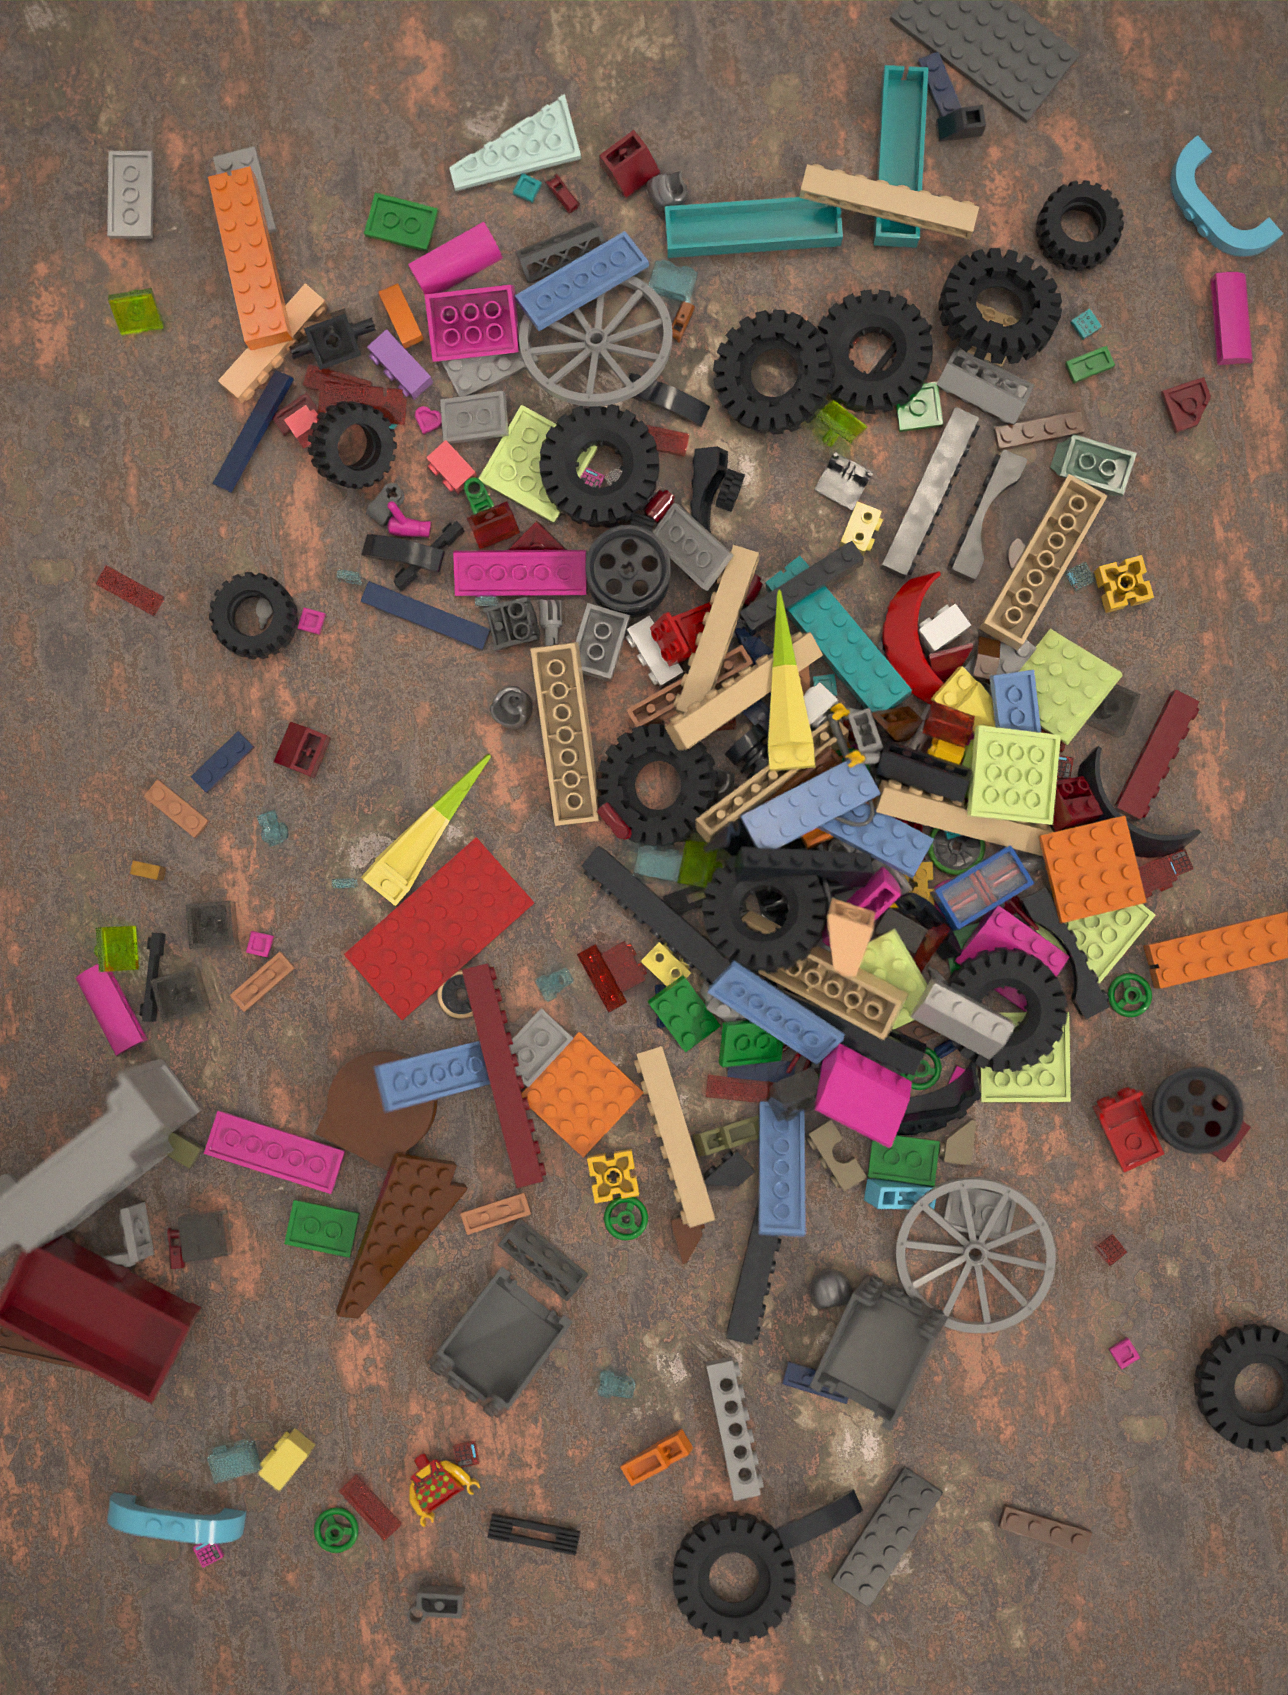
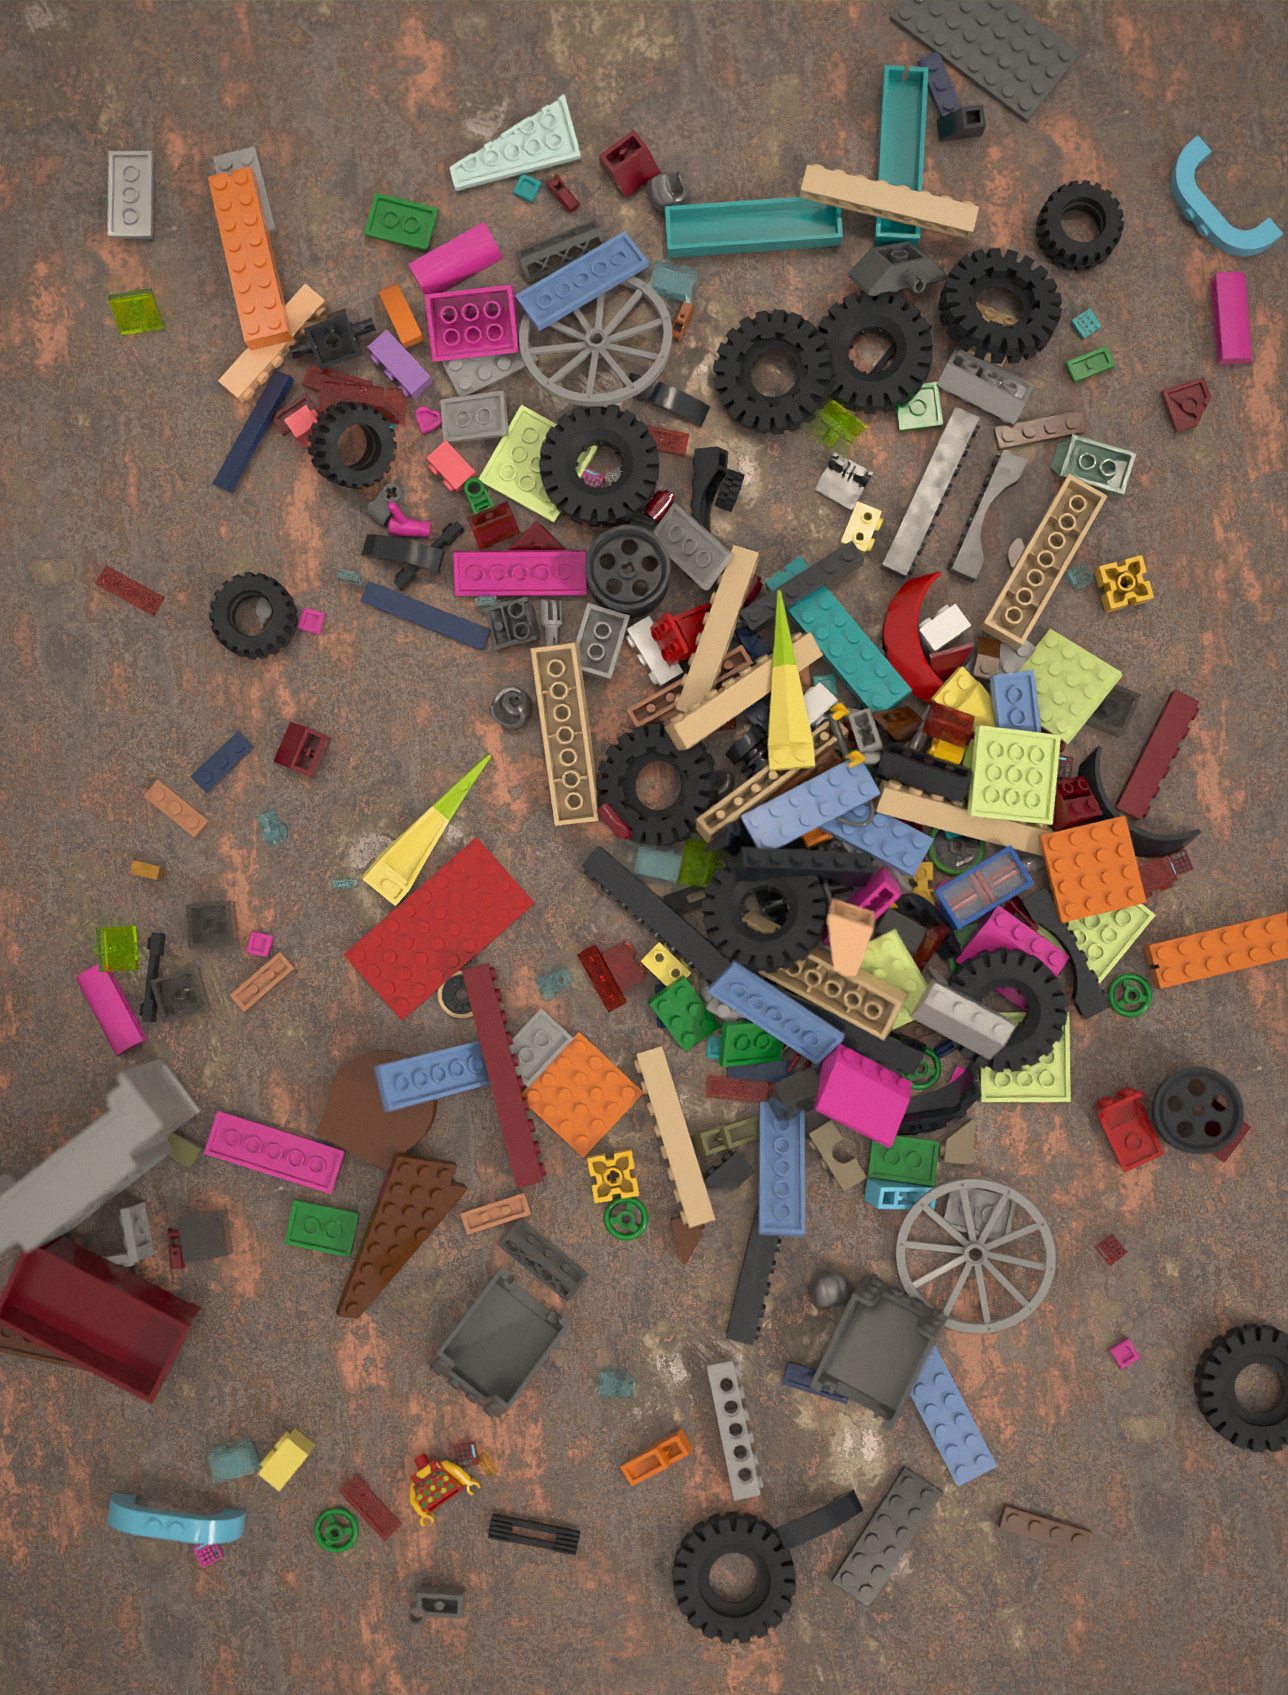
(487, 1464): none -> clear yellow tile
(713, 1047): none -> teal tile
(895, 268): none -> dark grey slope
(950, 1422): none -> medium blue plate

